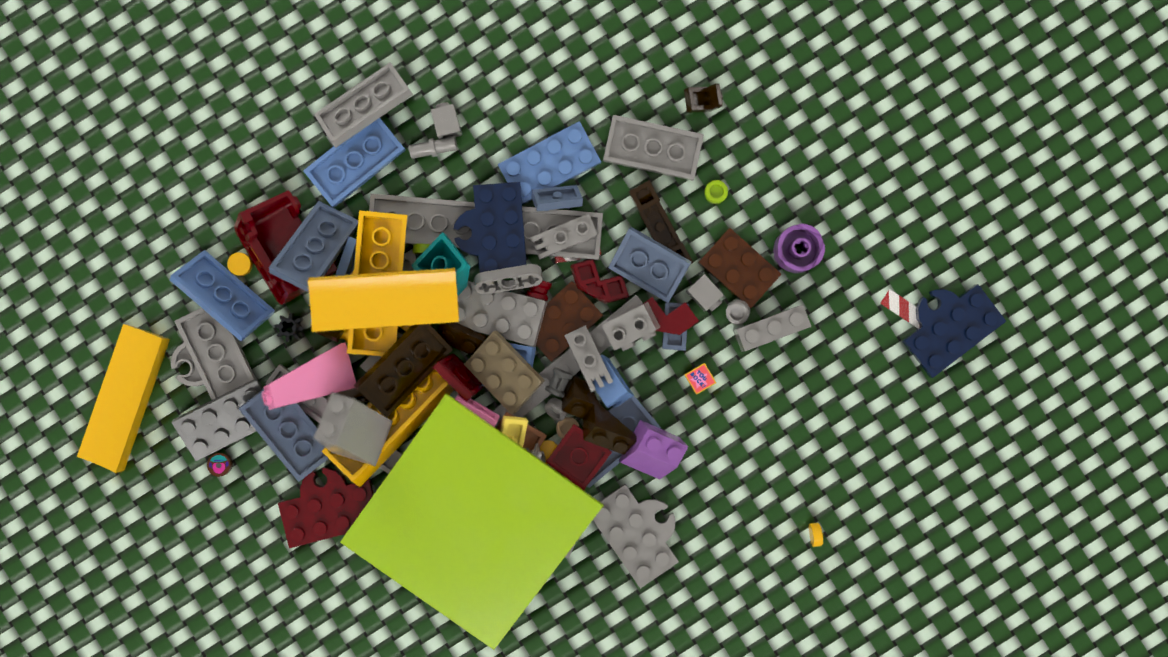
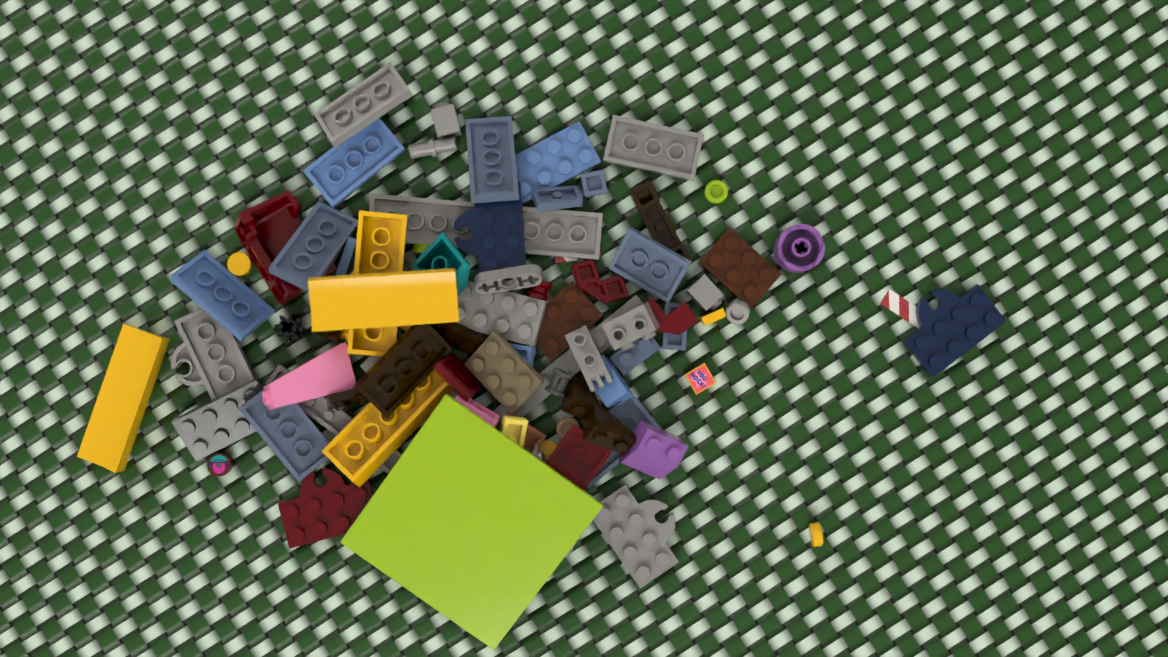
(352, 430): light grey slope -> none
(491, 159): none -> sand blue plate
(554, 409): light grey tile -> none
(565, 236): light grey hinge -> none
(594, 183): none -> sand blue plate
(632, 357): none -> sand blue plate
(703, 98): dark brown bracket -> none
(712, 316): none -> yellow tile
(772, 328): light grey arch -> none

